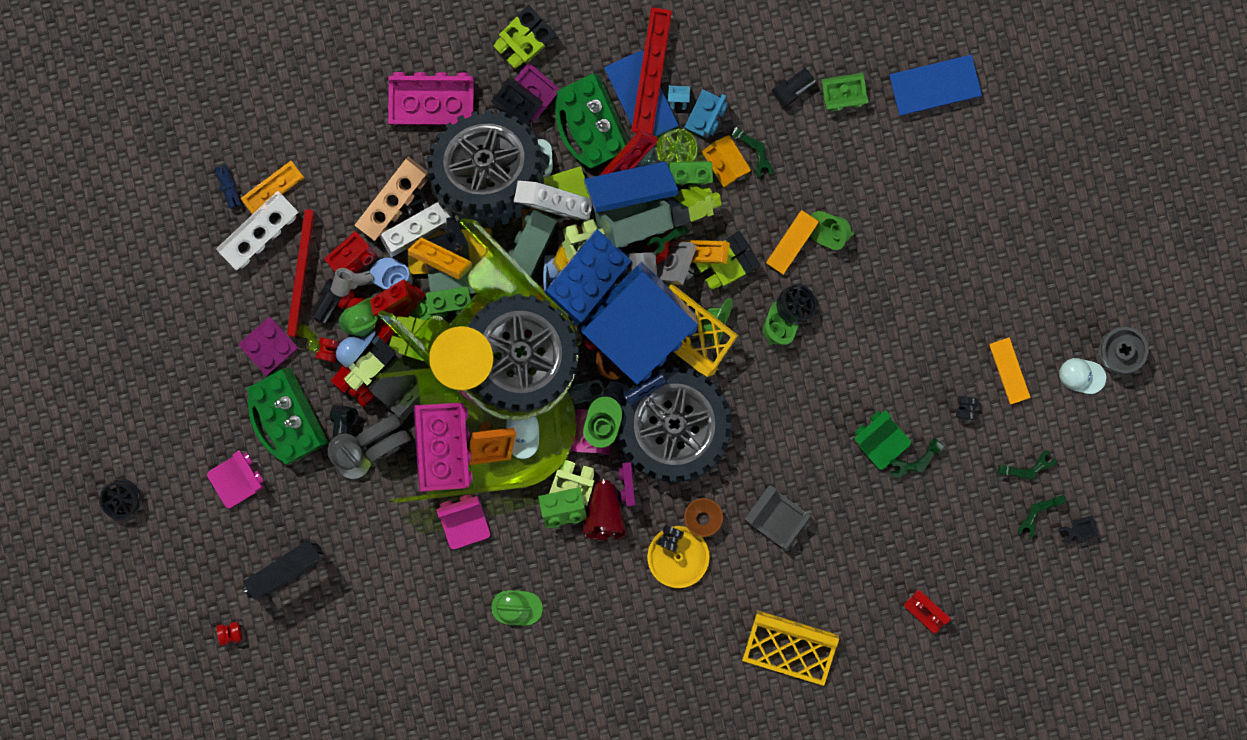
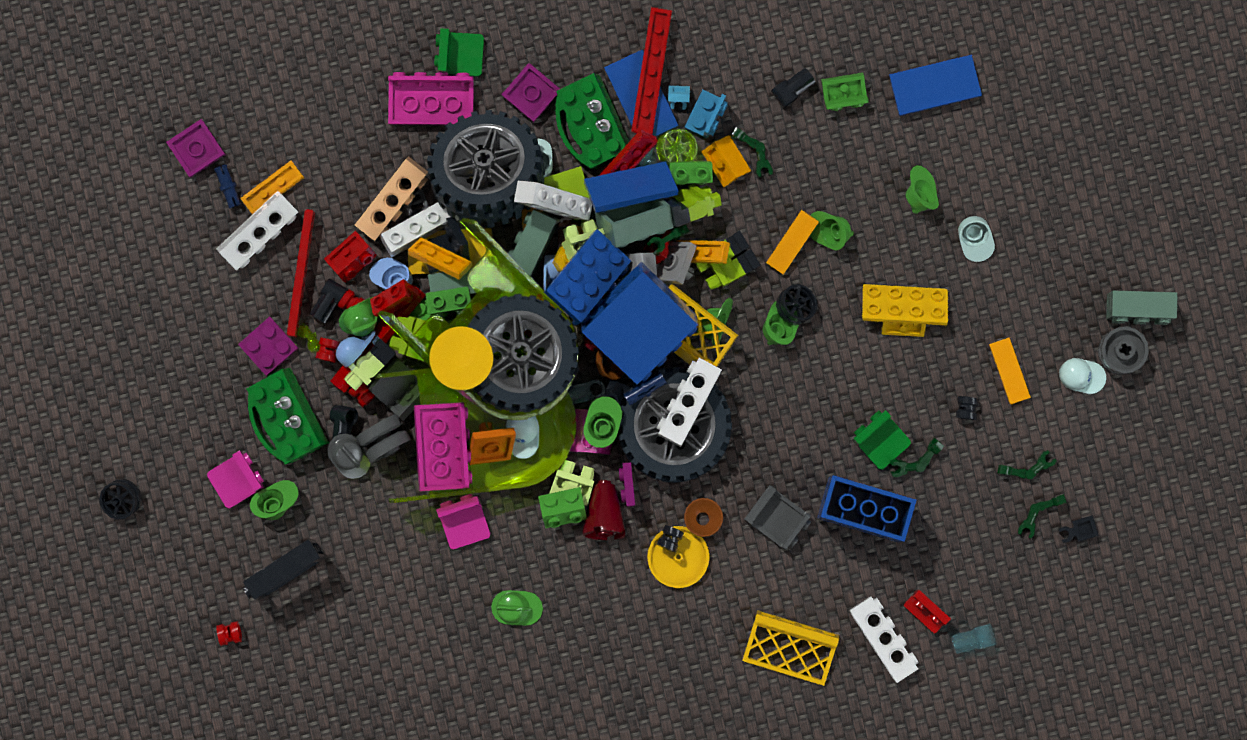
(195, 148): none -> magenta plate
(274, 500): none -> bright green piece
(345, 280): light grey pin -> none
(459, 53): none -> green bracket
(517, 101): black bracket -> none
(523, 39): lime hips -> none
(709, 374): none -> white brick
(866, 509): none -> blue brick
(897, 670): none -> white brick
(904, 309): none -> yellow bracket
(922, 191): none -> bright green piece
(976, 239): none -> light aqua cap
(978, 638): none -> clear light blue piece
(1141, 307): none -> sand green piece

